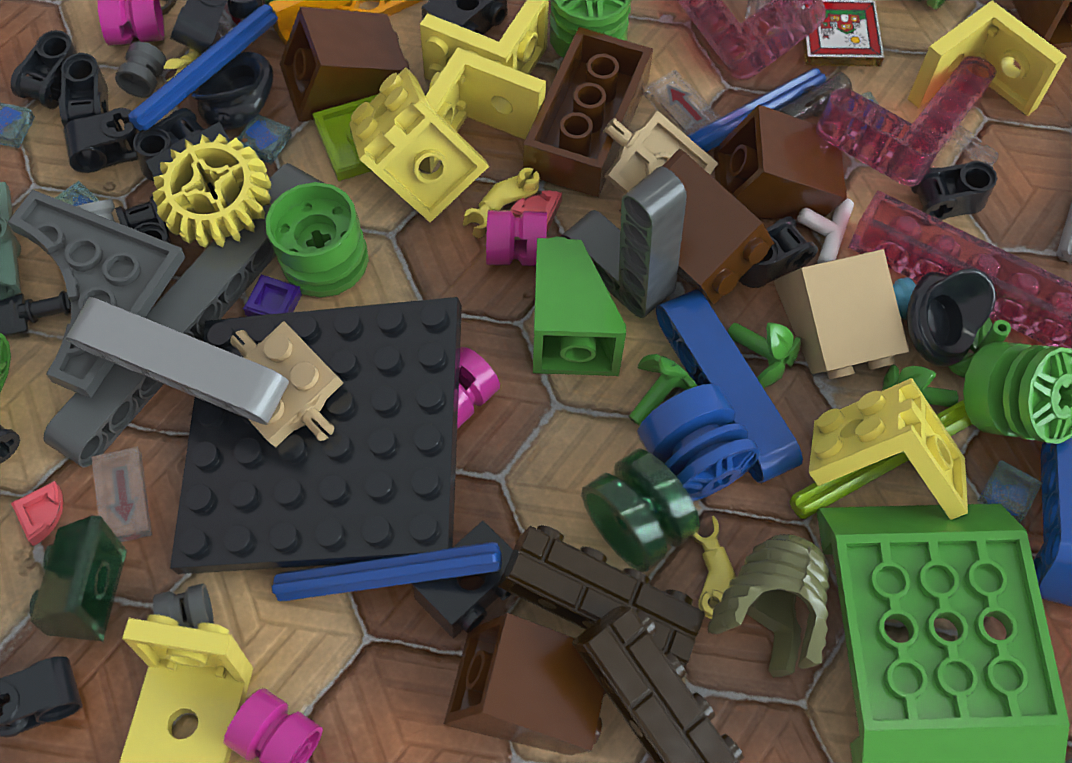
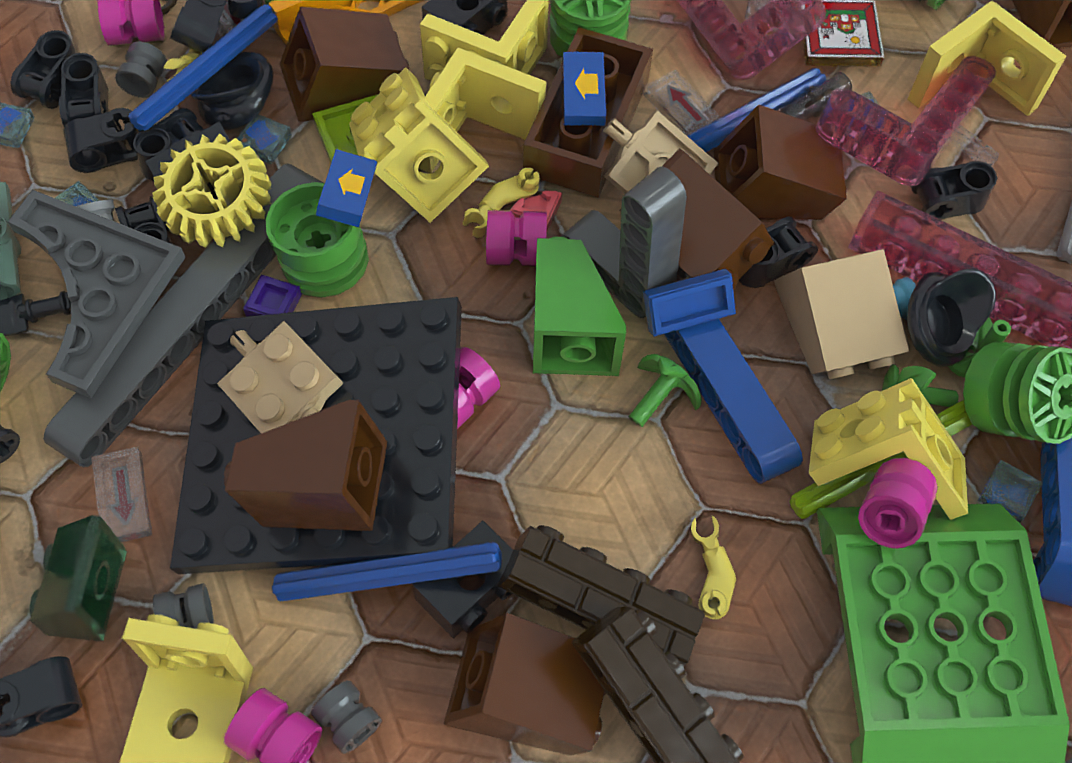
(39, 512): coral tile -> none
(178, 360): light grey beam -> none
(311, 471): none -> reddish brown slope
(346, 188): none -> blue tile
(348, 718): none -> dark grey wheel
(584, 88): none -> blue tile
(641, 509): clear green wheel -> none
(689, 302): none -> blue tile
(698, 441): blue wheel -> none
(768, 591): olive hair -> none
(778, 348): bright green plant -> none
(831, 229): white piece -> none
(898, 503): none -> dark pink wheel

